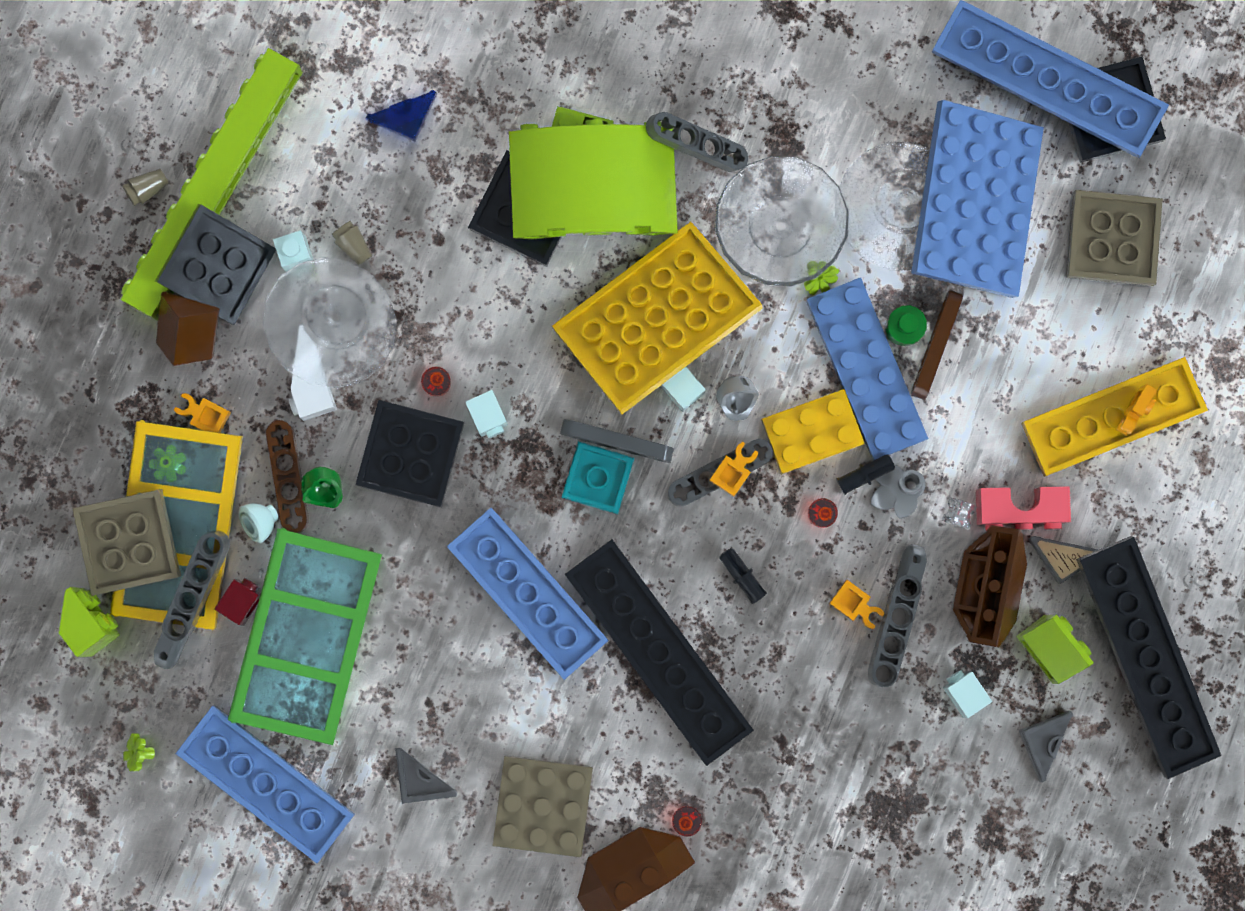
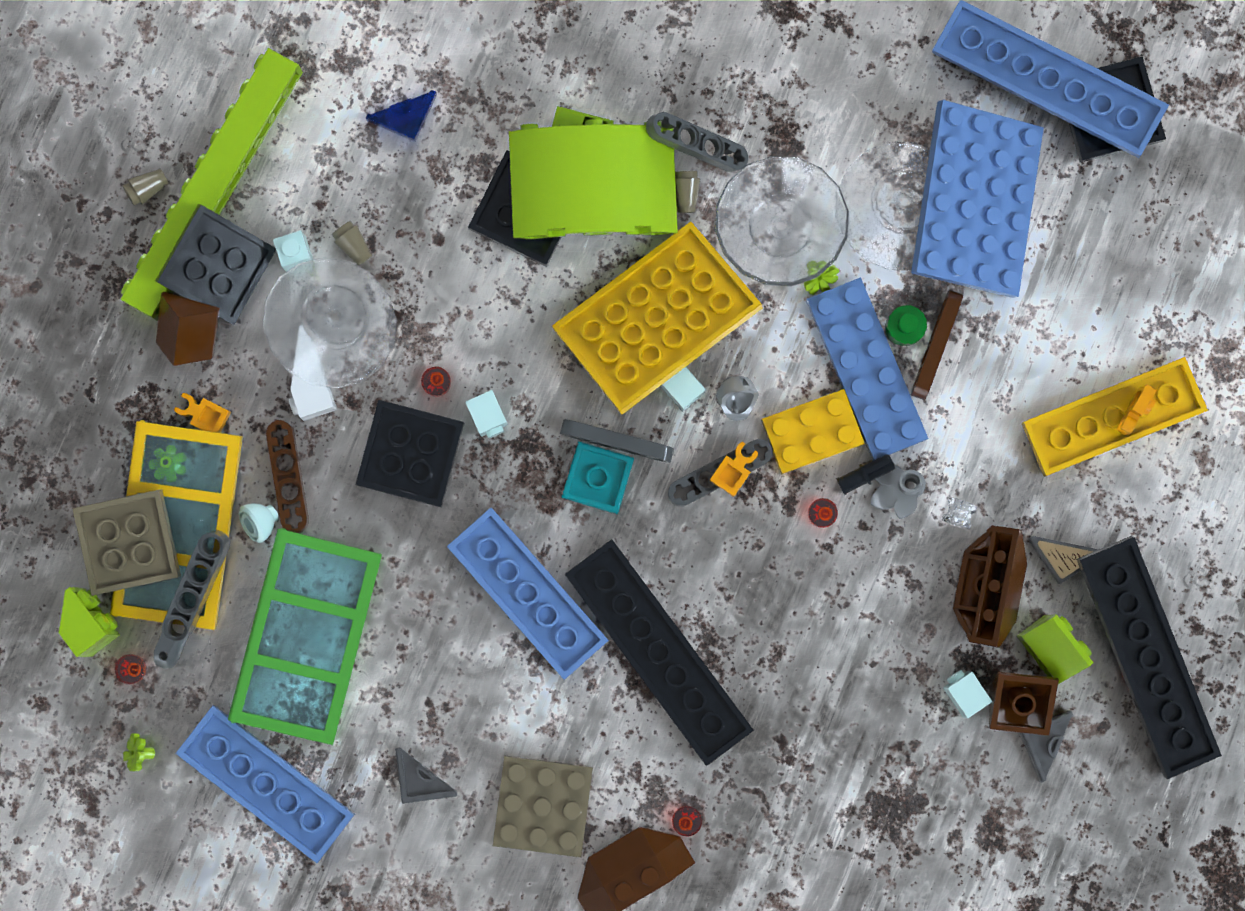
(130, 669): none -> clear red tile
(239, 601): dark red brick -> none
(322, 487): green piece -> none
(687, 190): none -> dark tan cone
(742, 575): black axle -> none
(853, 602): light orange plate -> none
(914, 573): dark grey piece -> none
(1022, 703): none -> reddish brown slope
(1049, 508): coral arch -> none
(1114, 238): dark tan plate -> none

